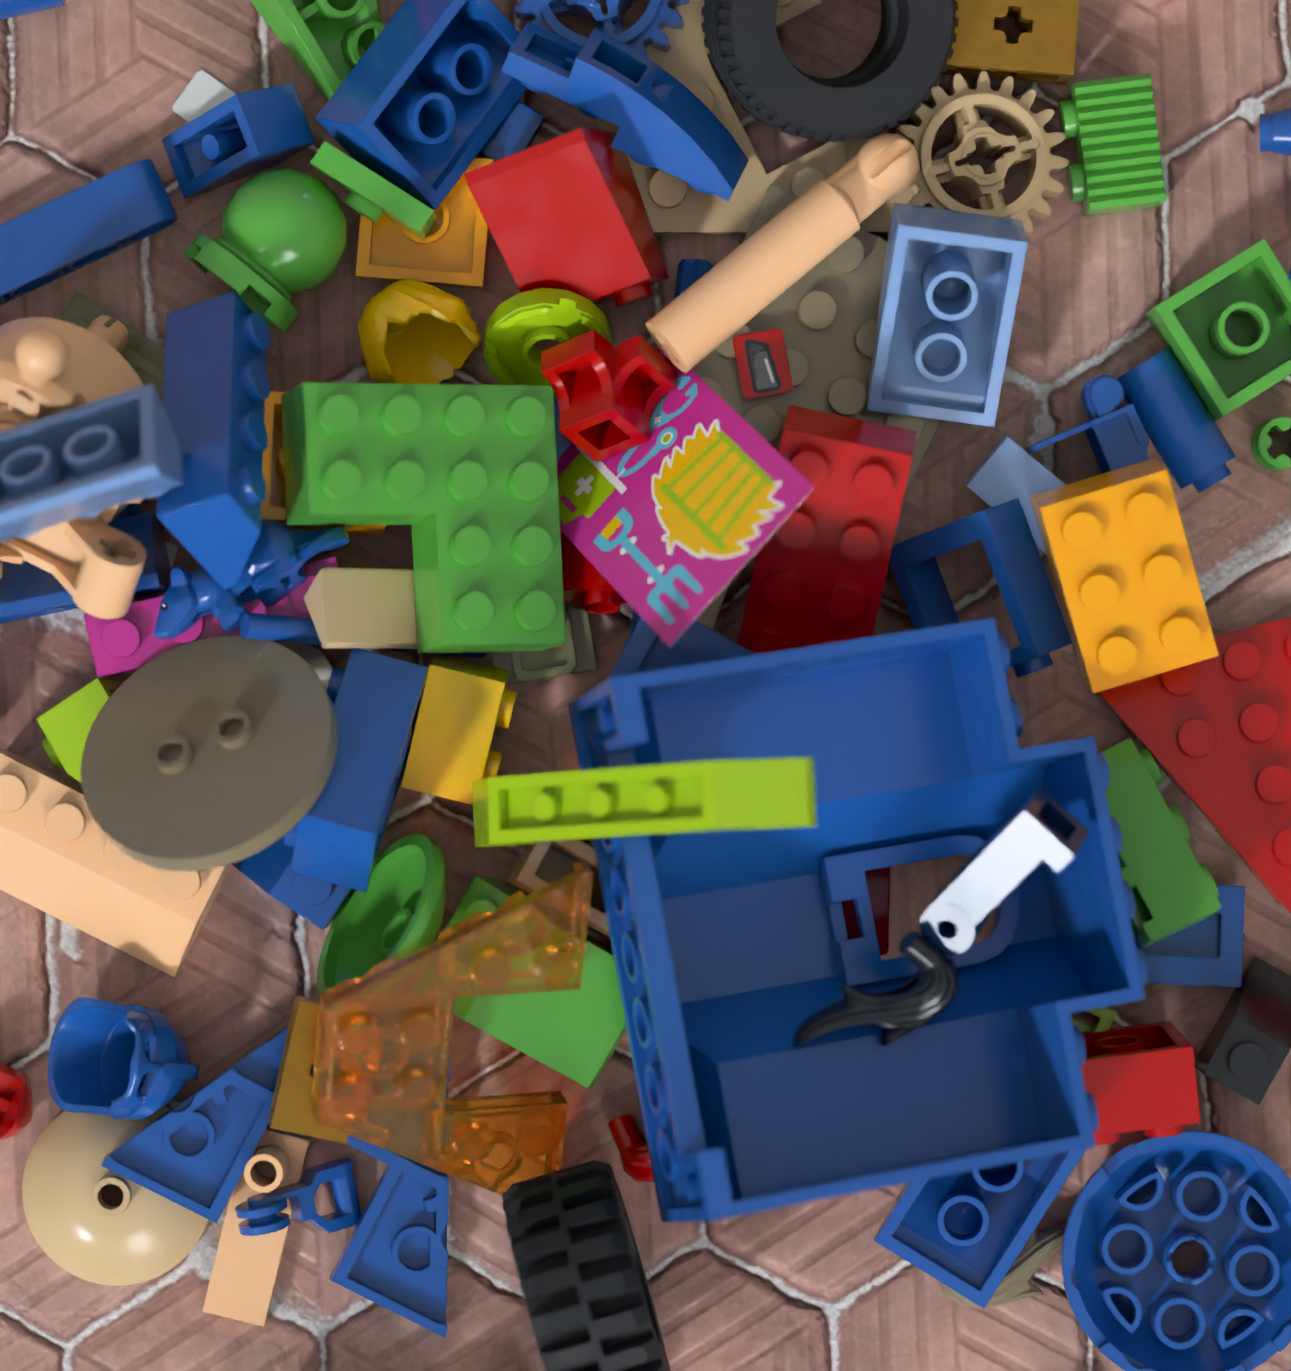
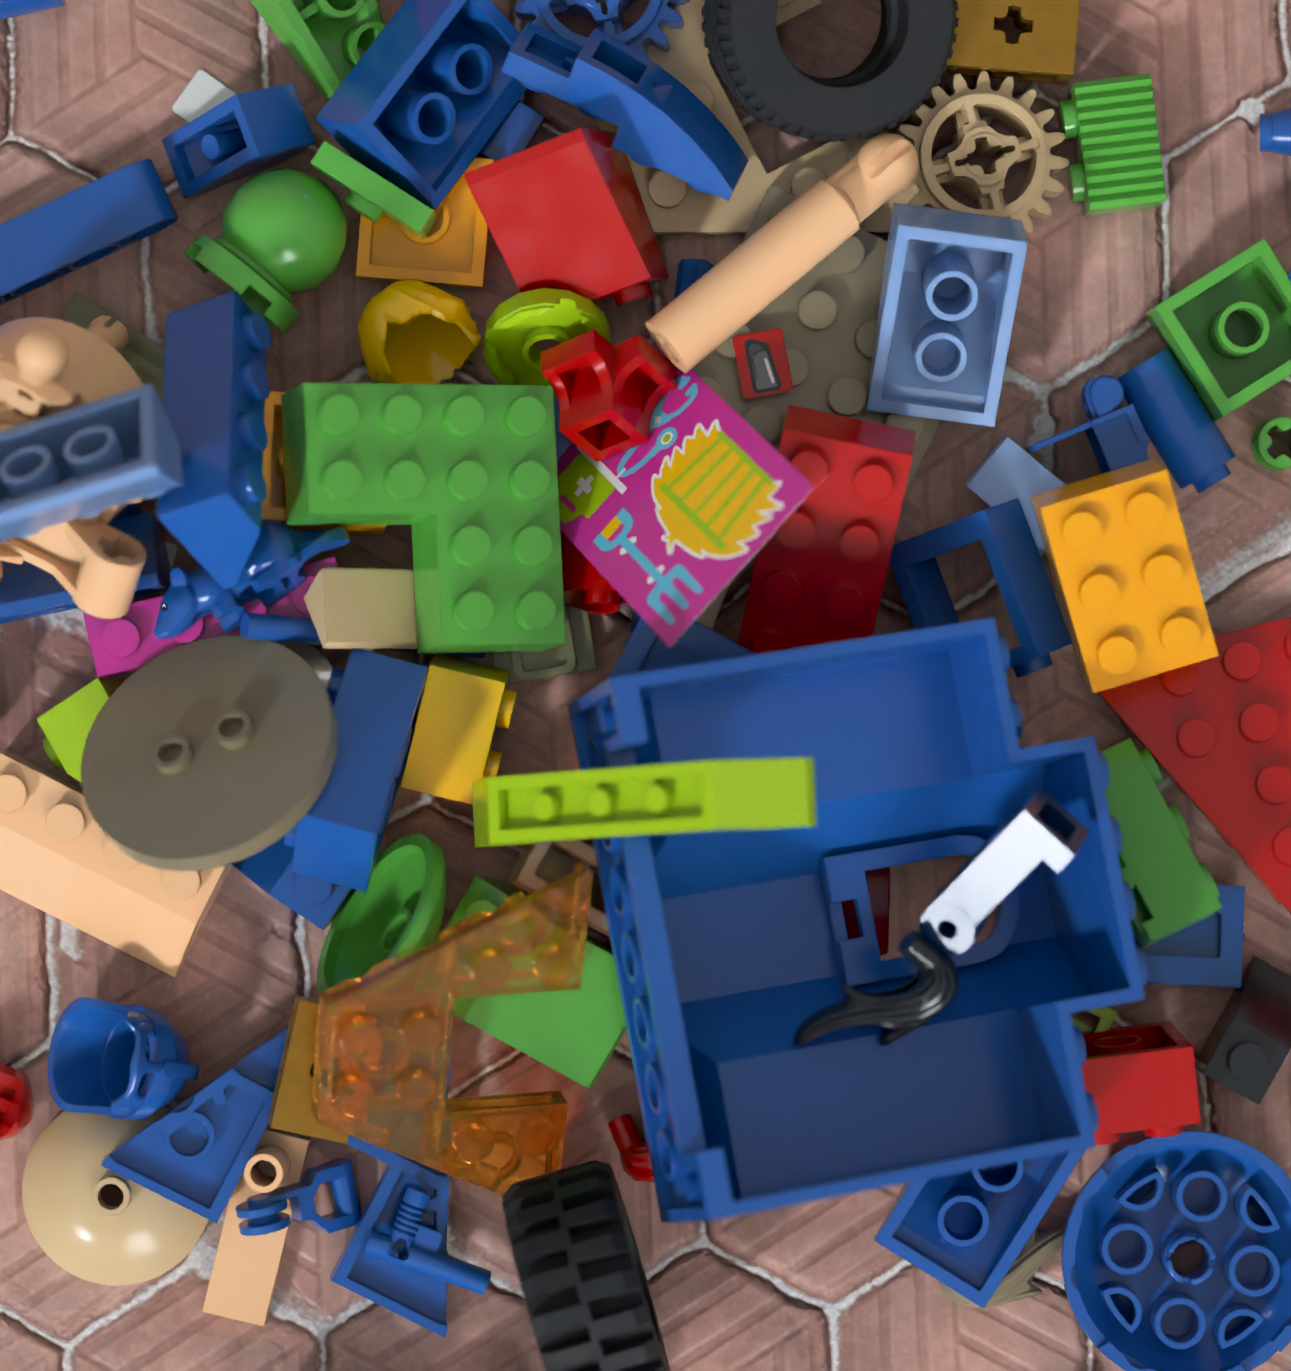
(422, 1247): none -> blue hose

